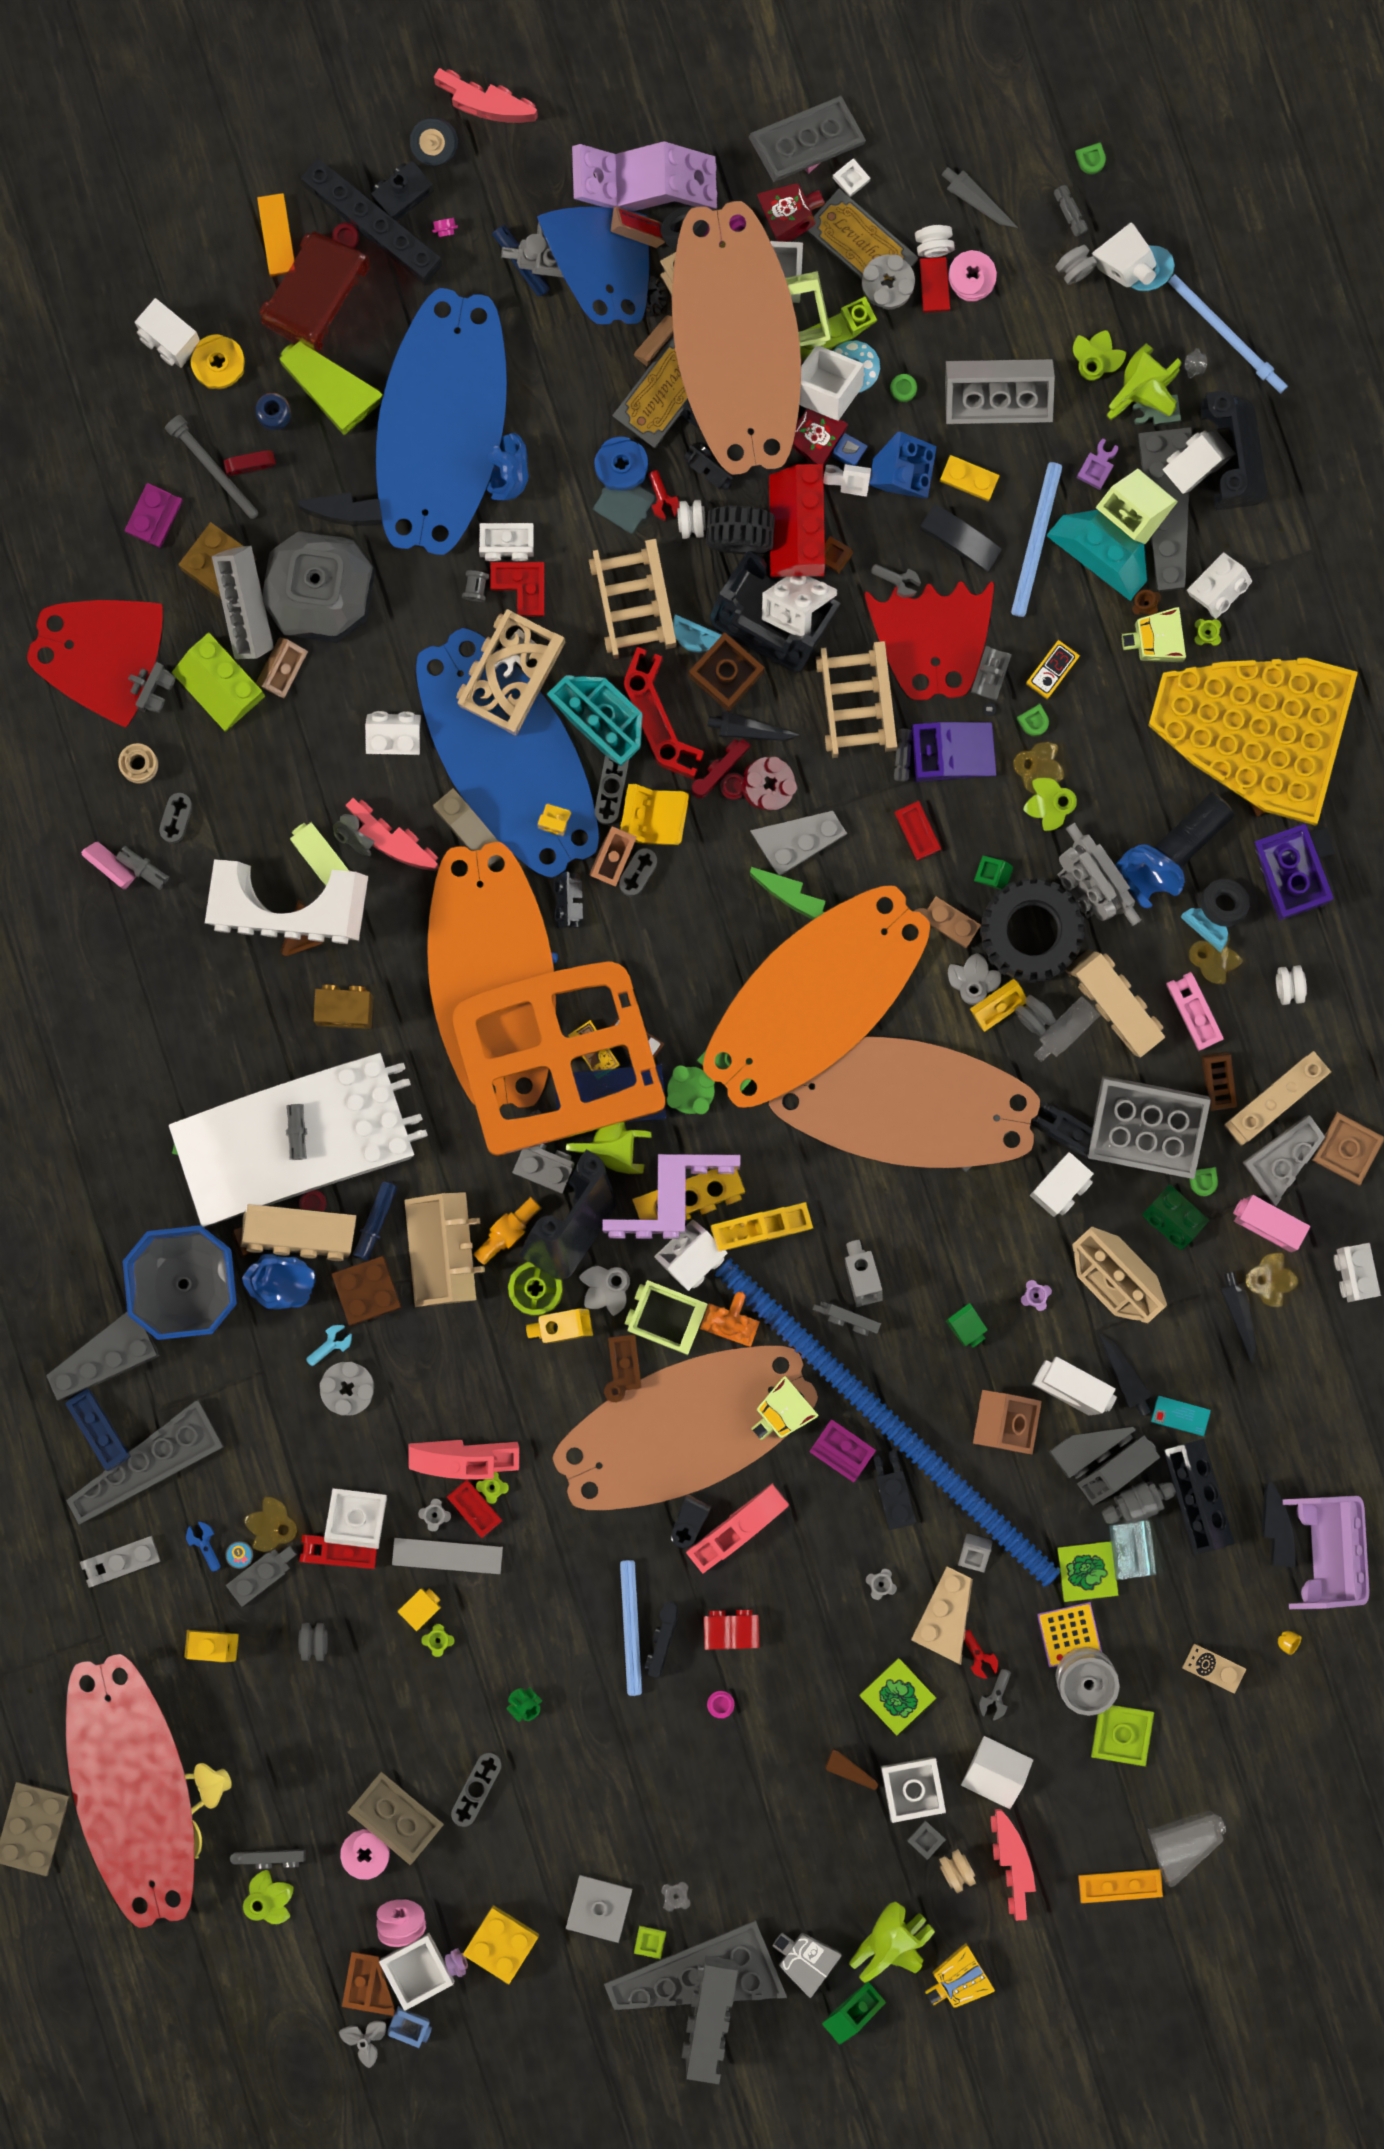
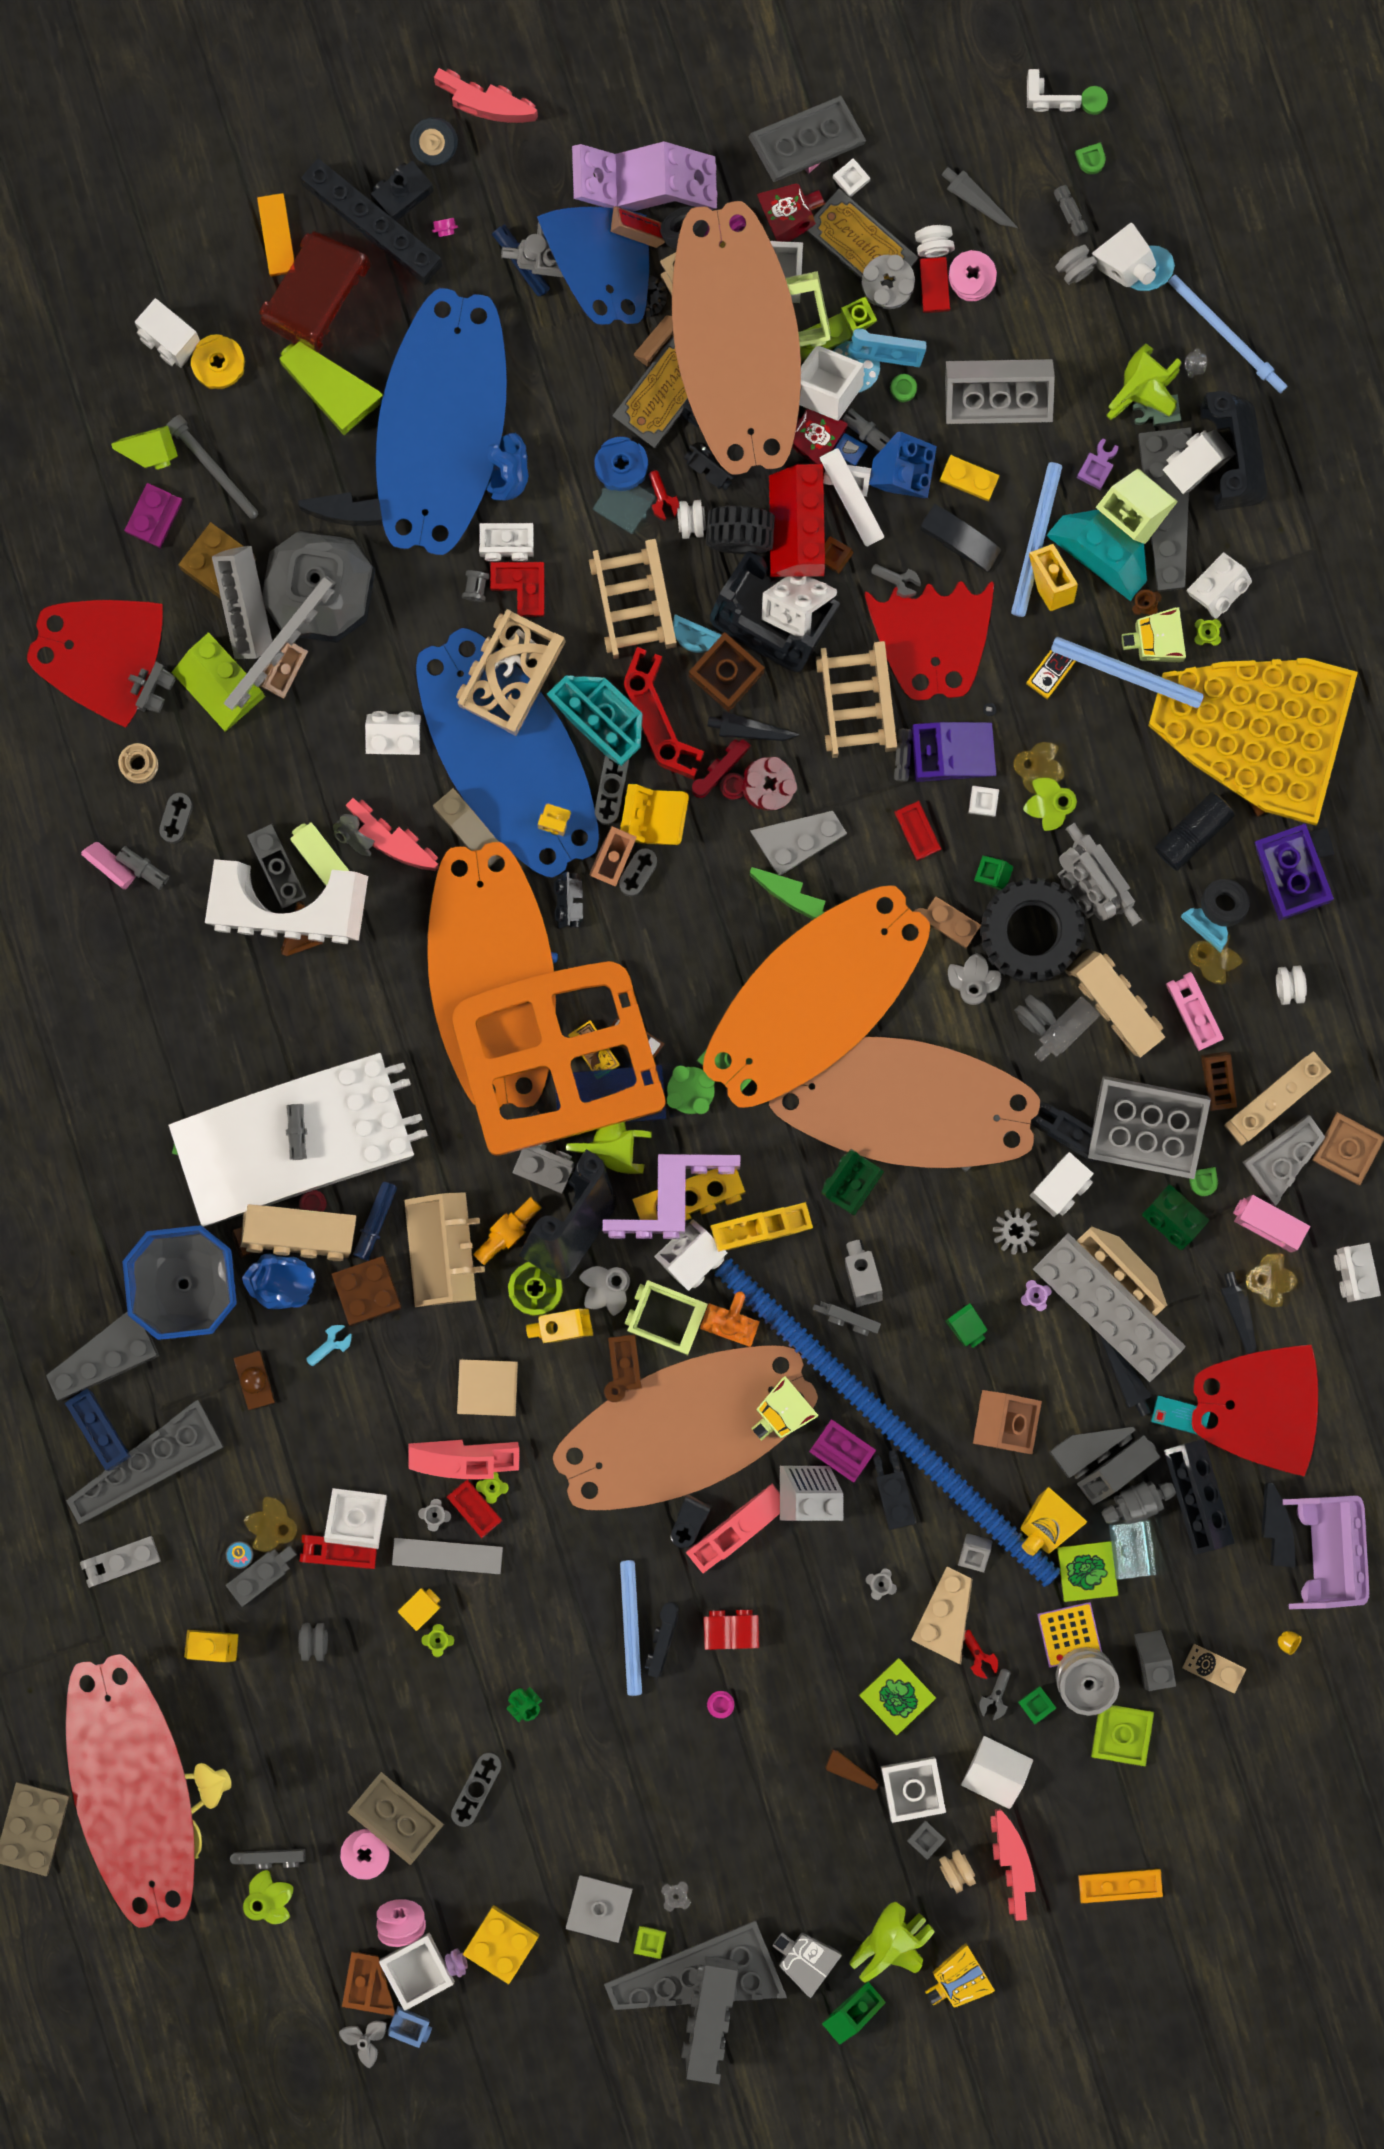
(148, 448): none -> lime slope
(204, 1545): blue bar -> none
(249, 463): dark red beam -> none
(254, 1380): none -> reddish brown tile
(270, 403): dark blue head -> none
(273, 653): none -> light grey plate
(276, 865): none -> dark grey slope
(331, 1386): light grey plate -> none
(343, 1007): pearl gold brick -> none
(346, 234): dark red tile -> none
(487, 1387): none -> tan slope
(810, 1494): none -> light grey slope
(851, 497): none -> white sticker
(851, 1182): none -> dark green bracket
(866, 430): none -> dark grey pin
(886, 348): none -> dark azure plate
(983, 801): none -> white tile
(991, 673): dark grey hips -> none
(998, 1005): yellow plate -> none
(1018, 1222): none -> light grey gear
(1034, 721): bright green tile -> none
(1037, 1705): none -> green plate
(1043, 102): none -> white bracket
(1049, 1523): none -> yellow torso
(1053, 577): none -> yellow slope
(1075, 1387): white arch -> none
(1094, 100): none -> bright green tile
(1098, 352): lime plate -> none
(1109, 1307): none -> light grey plate
(1127, 672): none -> light blue axle
(1149, 872): blue hair -> none
(1154, 1661): none -> dark grey slope
(1185, 1844): clear slope -> none
(1272, 1410): none -> red piece

